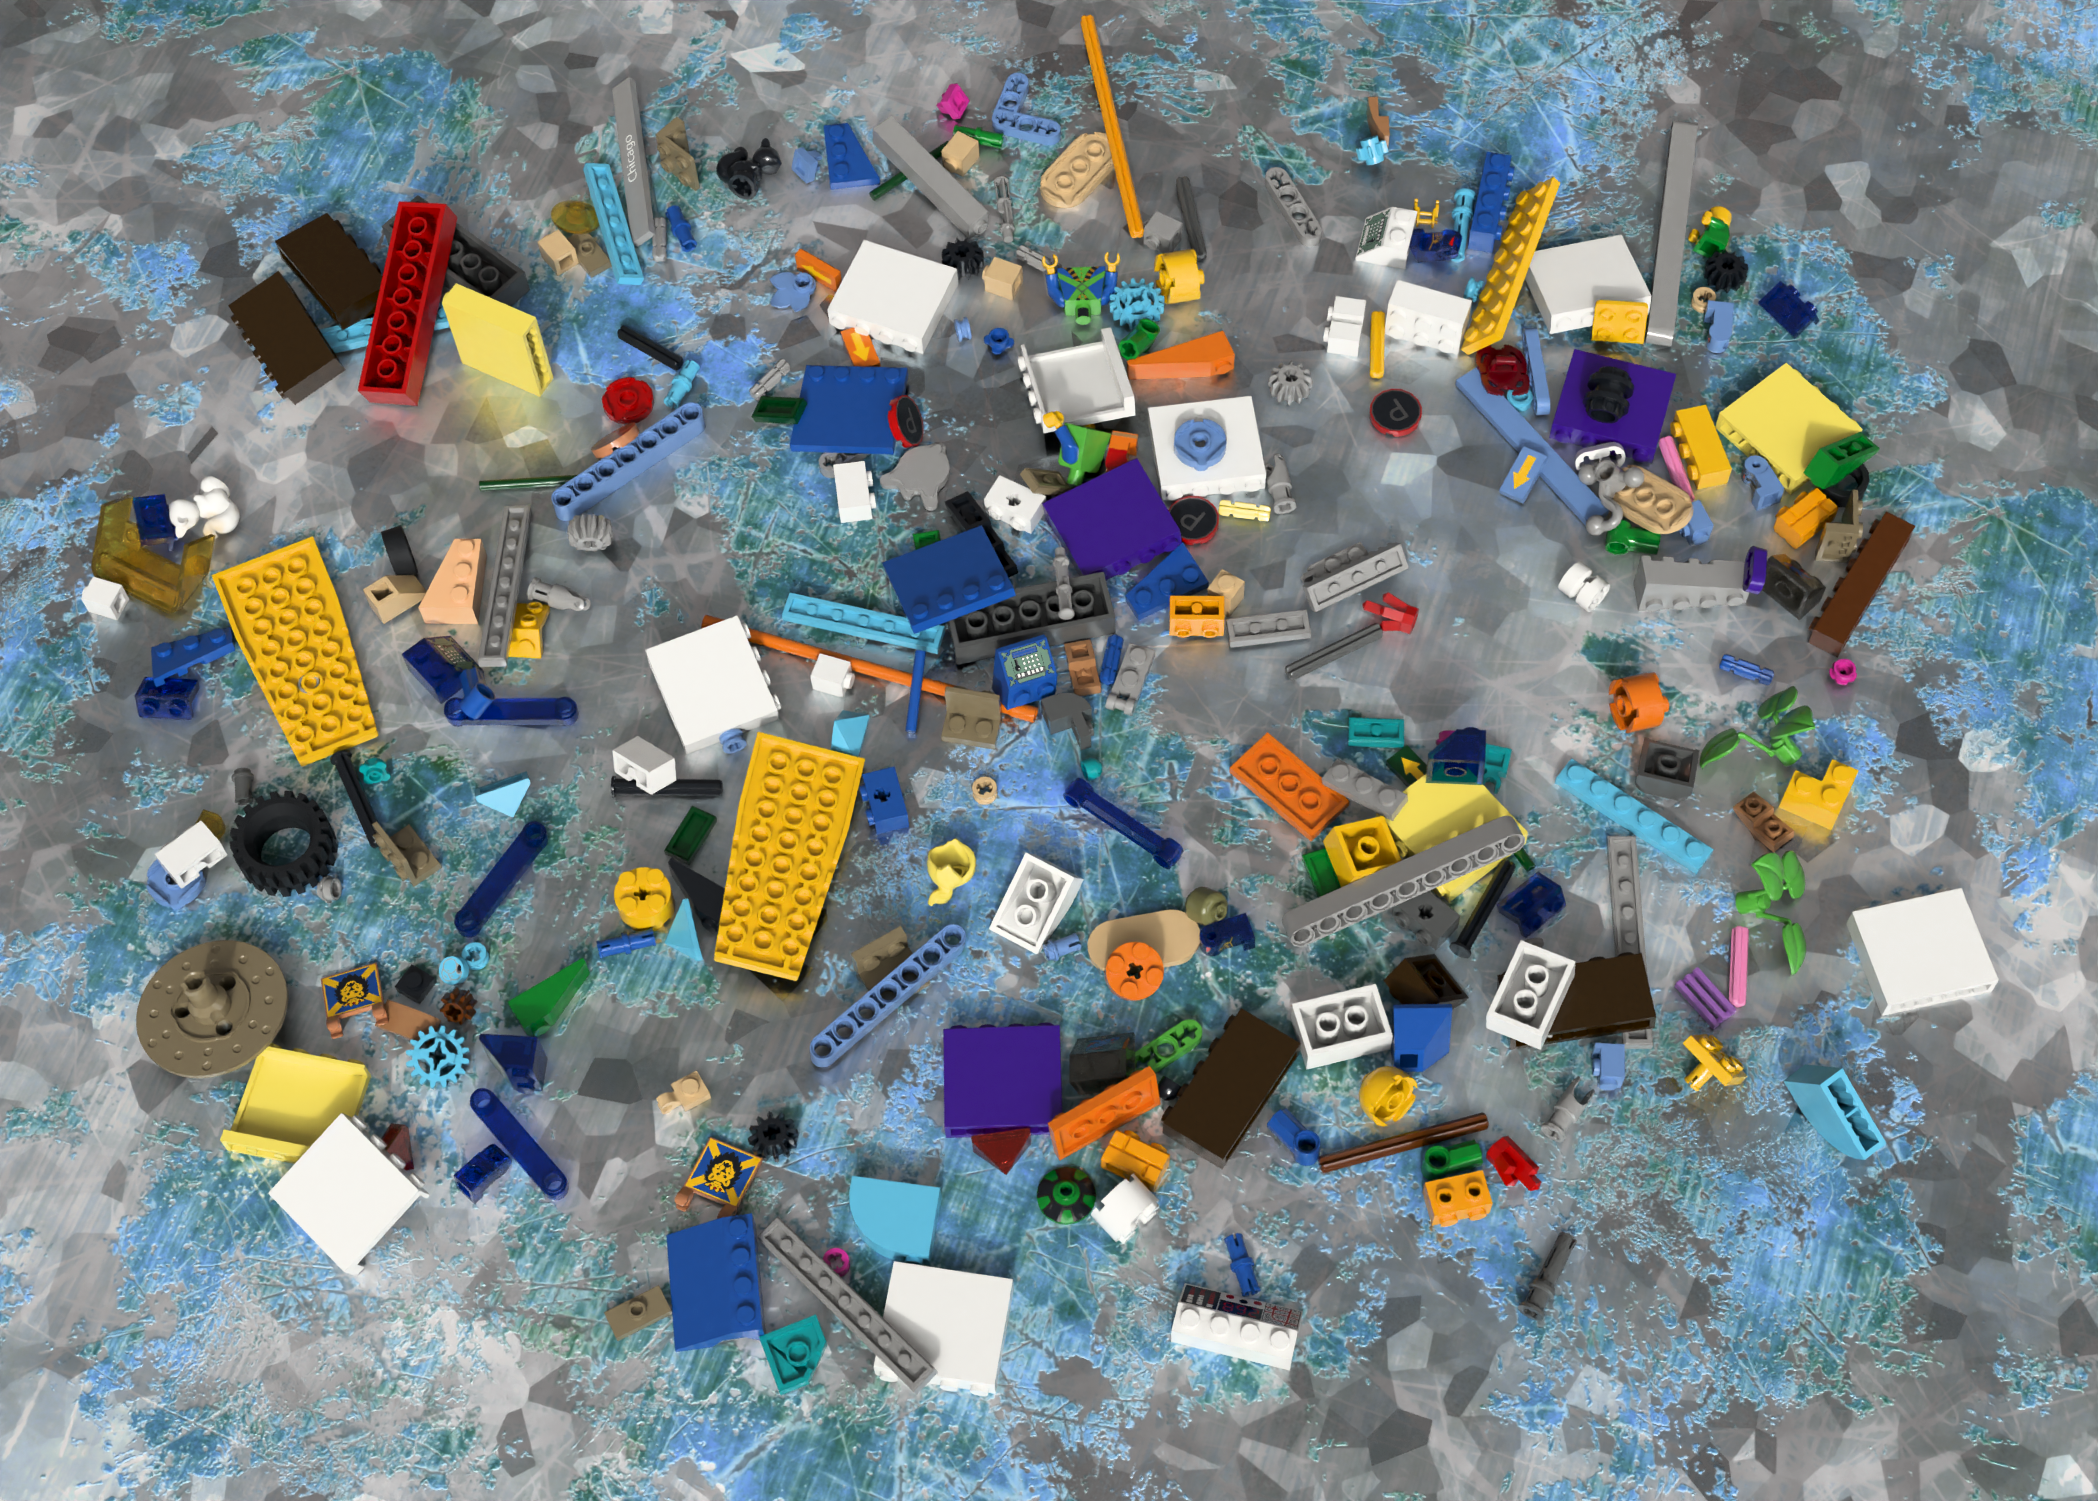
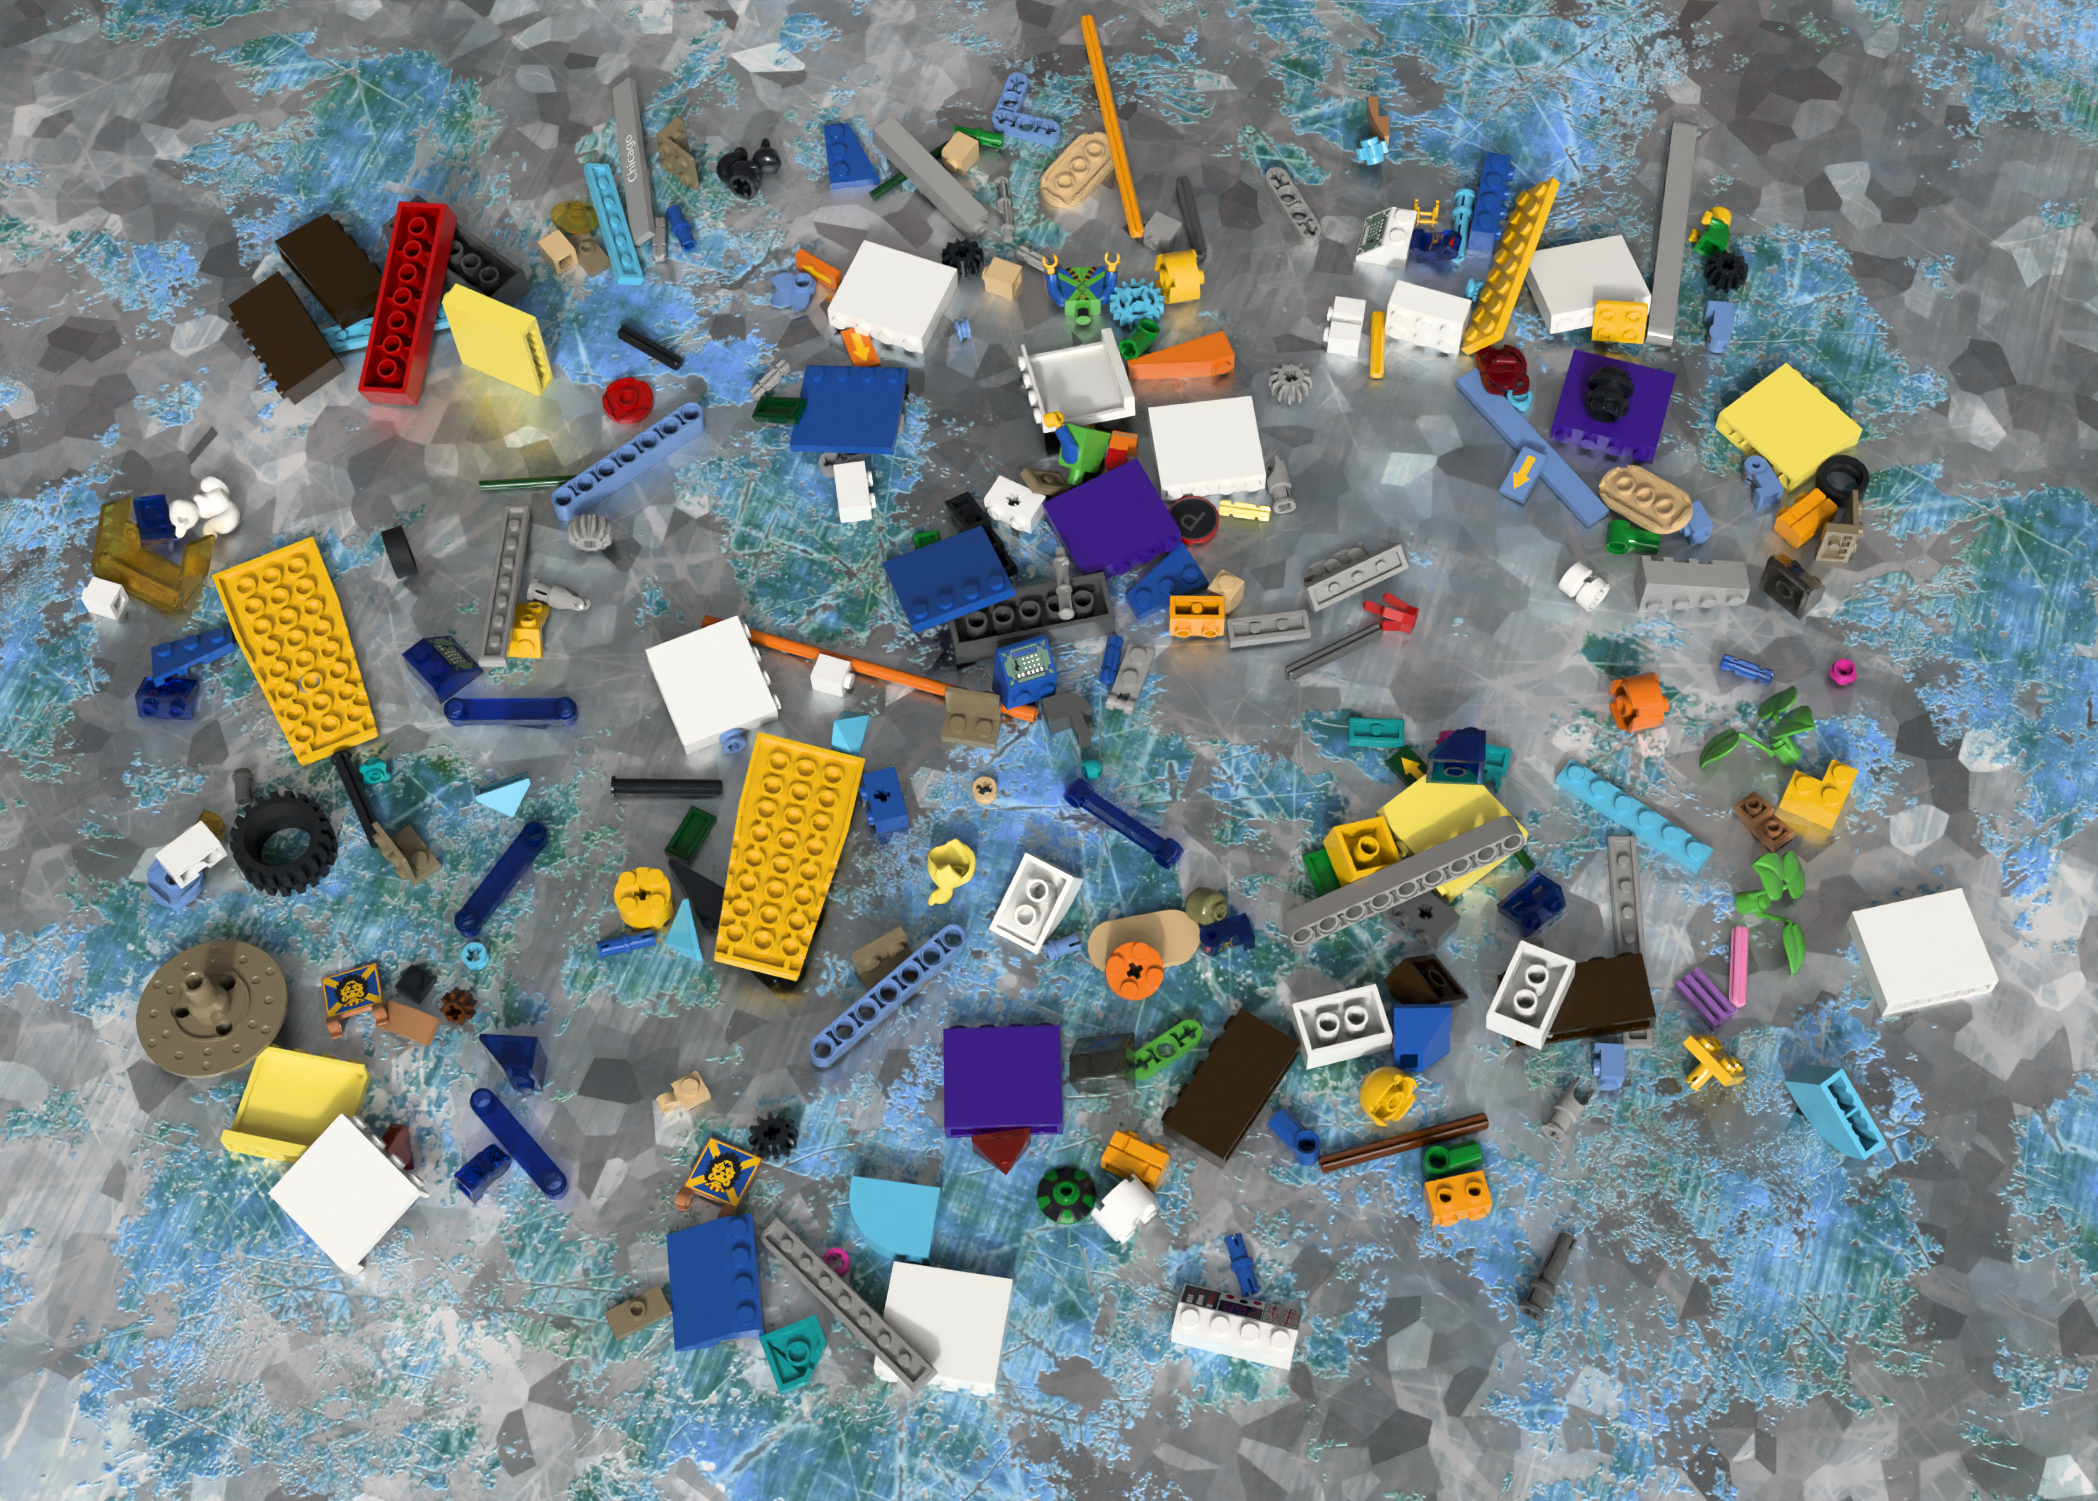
(329, 889): light grey plate -> none
(394, 595): tan slope -> none
(424, 1056): medium azure gear -> none
(453, 970): medium azure tile -> none
(457, 586): light nougat wedge -> none
(476, 693): blue piece -> none
(545, 1002): green slope -> none
(617, 438): nougat tile -> none
(644, 763): white brick -> none
(681, 384): medium azure pin -> none
(806, 164): medium blue tile -> none
(860, 623): medium azure plate -> none
(905, 421): tile -> none
(915, 691): blue bar -> none
(920, 473): light grey tile -> none
(953, 102): dark pink tile -> none
(998, 334): blue plate -> none
(1082, 668): medium nougat slope -> none
(1104, 1112): orange plate -> none
(1168, 1089): black hinge -> none
(1195, 456): medium blue plate -> none
(1288, 786): orange plate -> none
(1364, 789): light grey plate -> none
(1395, 412): black tile -> none
(1483, 909): black axle -> none
(1513, 1164): red rock -> none
(1536, 371): medium blue beam -> none
(1600, 451): white beam -> none
(1611, 480): light grey piece -> none
(1666, 770): dark grey slope -> none
(1674, 465): bright pink axle -> none
(1700, 447): yellow brick -> none
(1702, 292): tan bush -> none
(1755, 570): dark purple beam -> none
(1788, 309): clear blue bracket -> none
(1839, 460): green slope -> none
(1861, 584): reddish brown brick -> none

